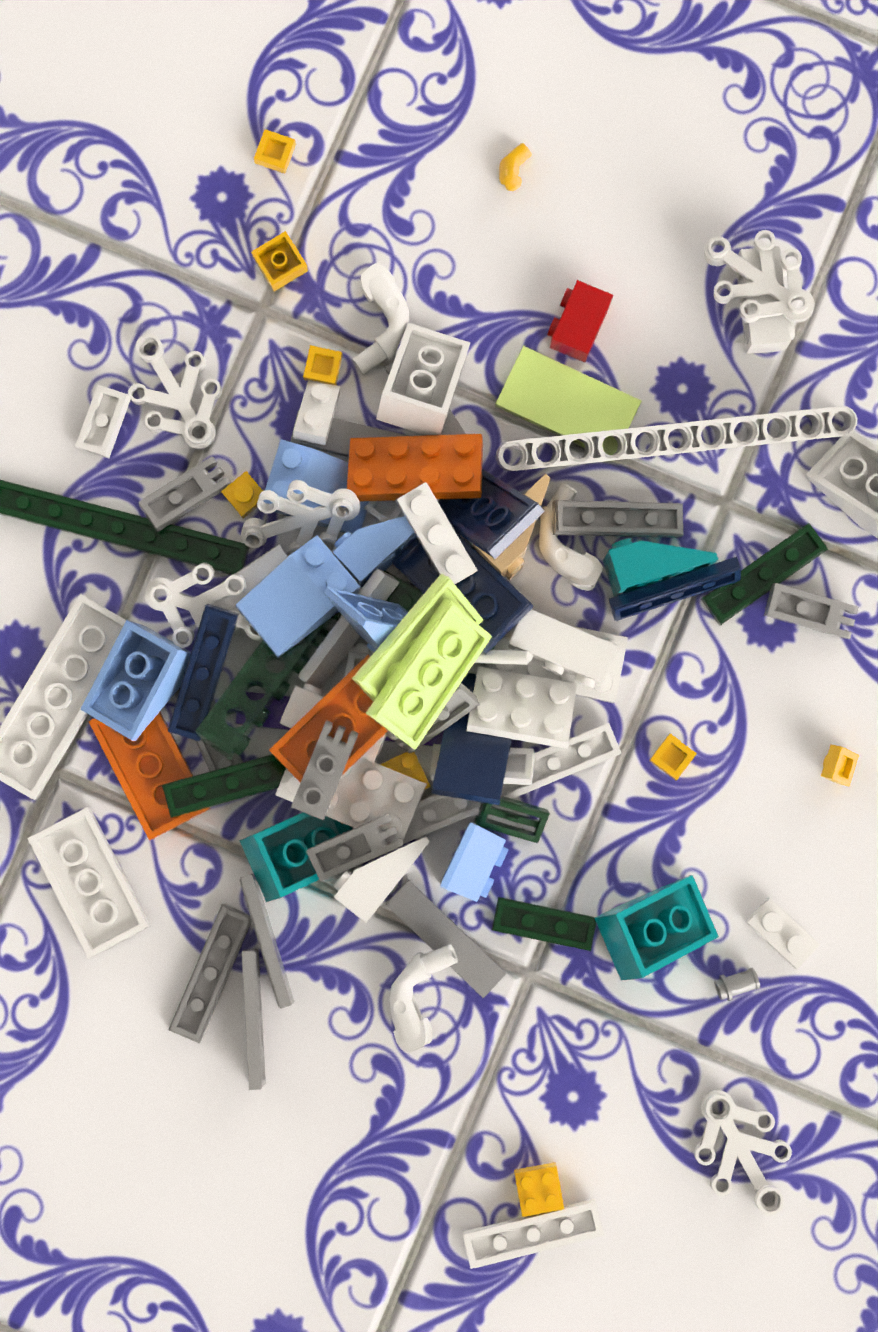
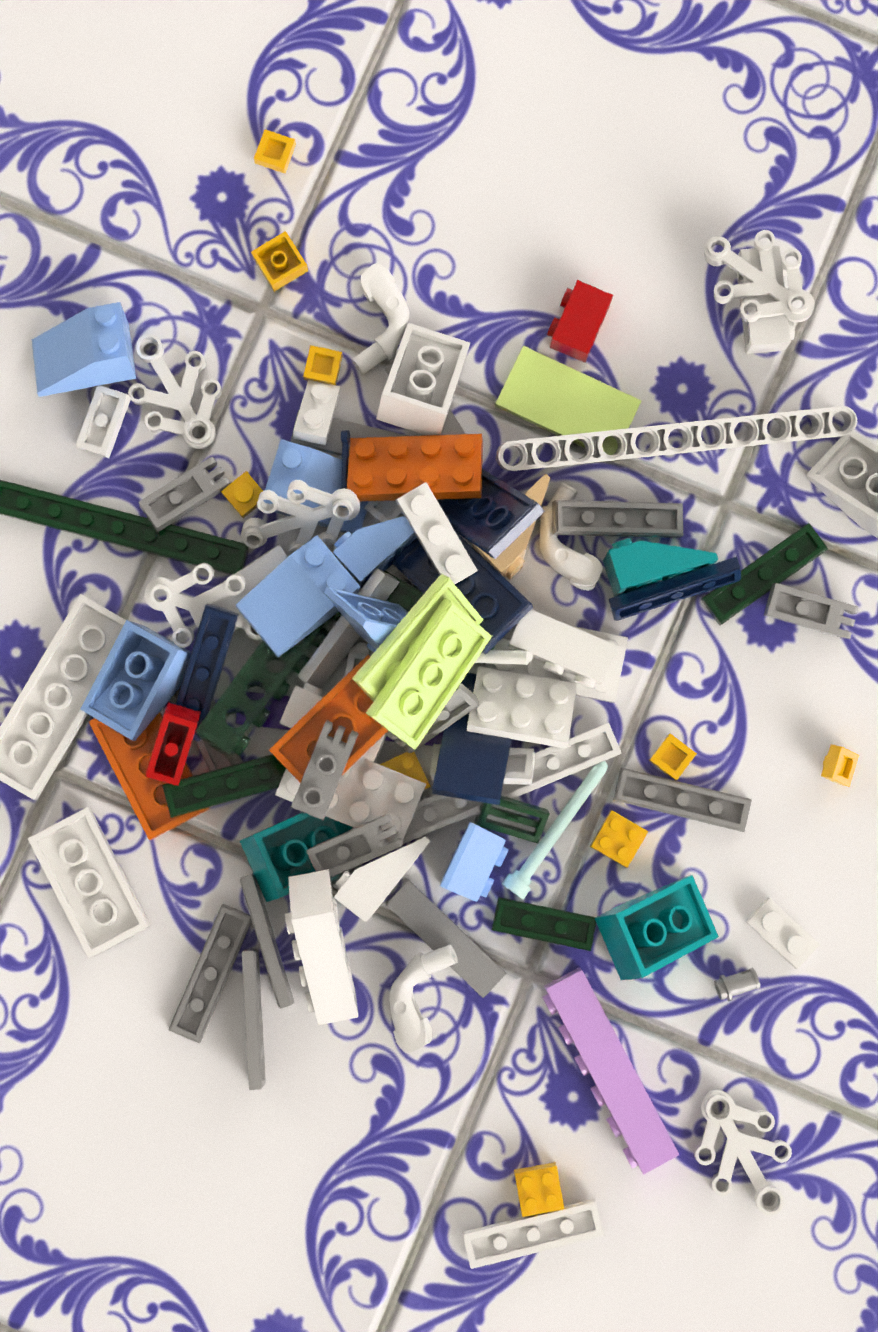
(84, 351): none -> light blue slope
(172, 744): none -> red brick
(320, 948): none -> white wedge
(345, 439): none -> dark blue hinge
(510, 167): yellow arm -> none
(520, 880): none -> light aqua piece
(611, 1071): none -> lavender brick
(618, 839): none -> yellow piece
(682, 799): none -> light grey tile

